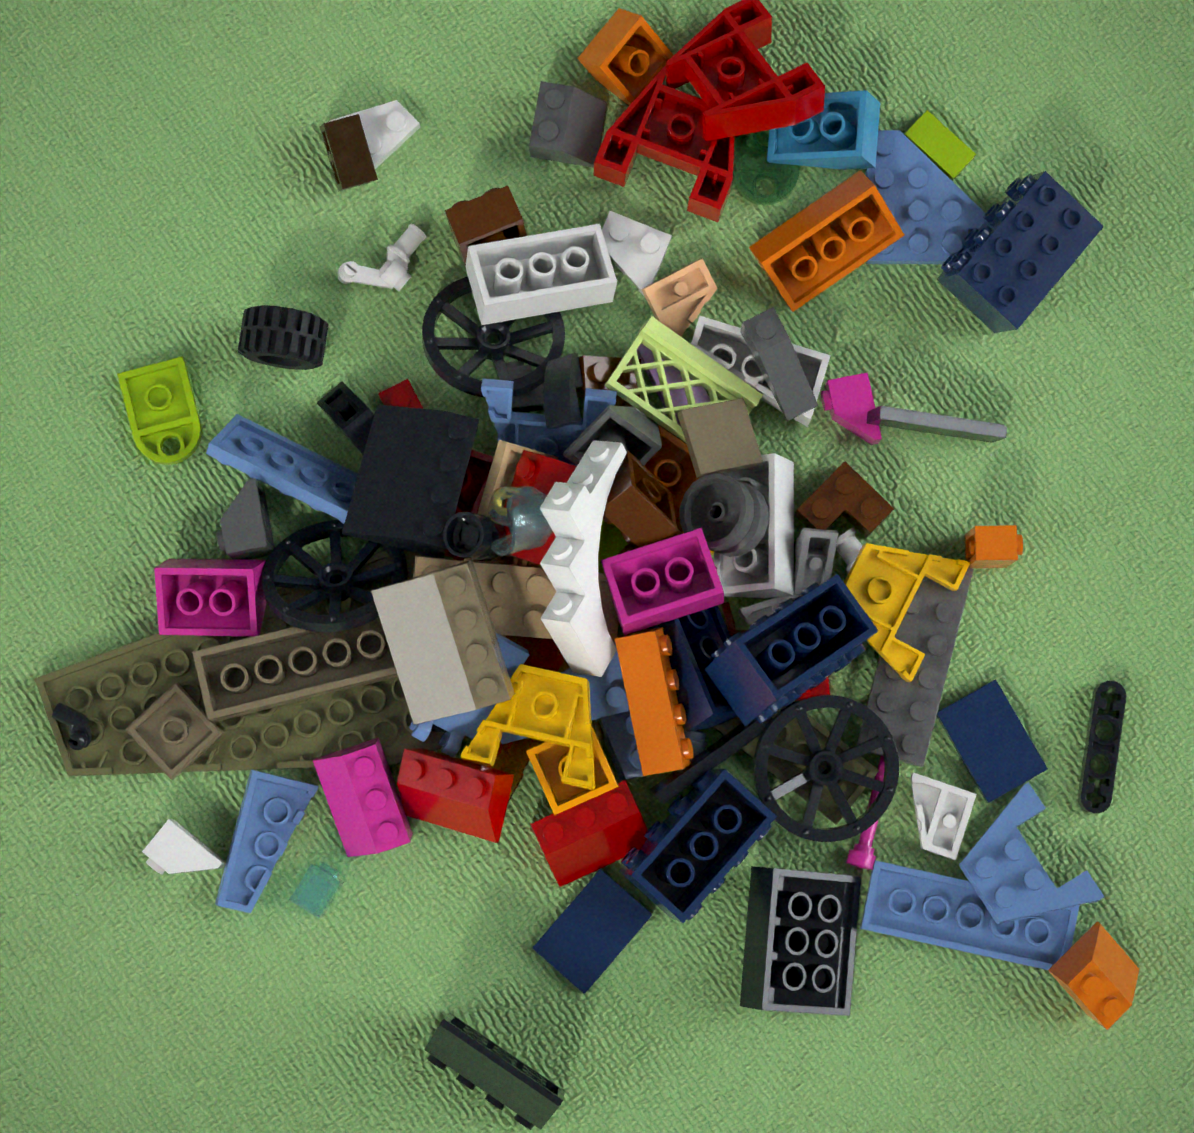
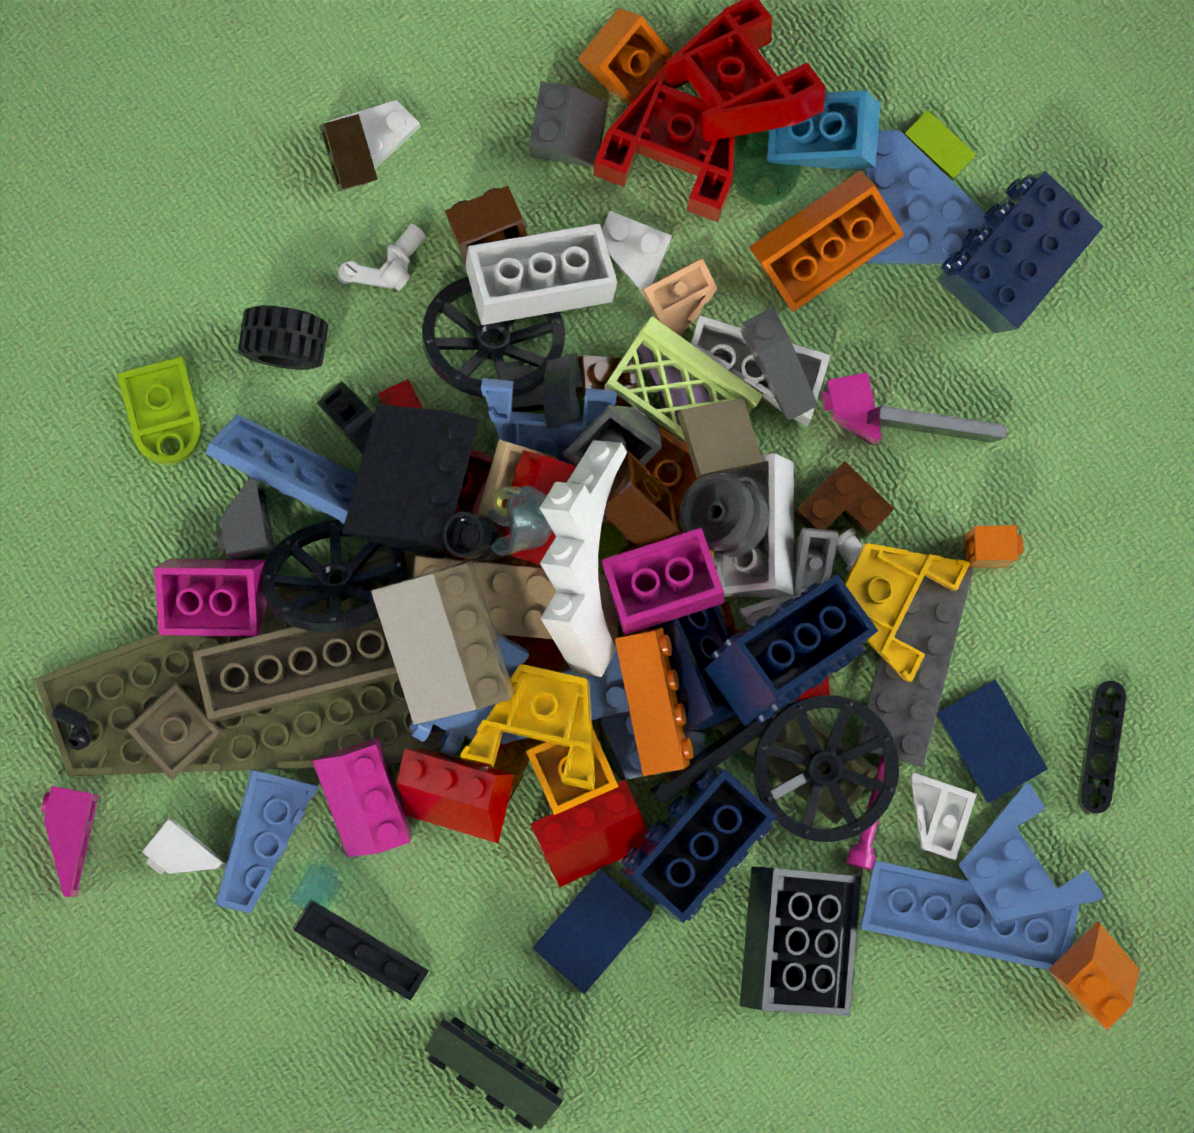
(68, 827): none -> dark pink slope
(360, 949): none -> black tile

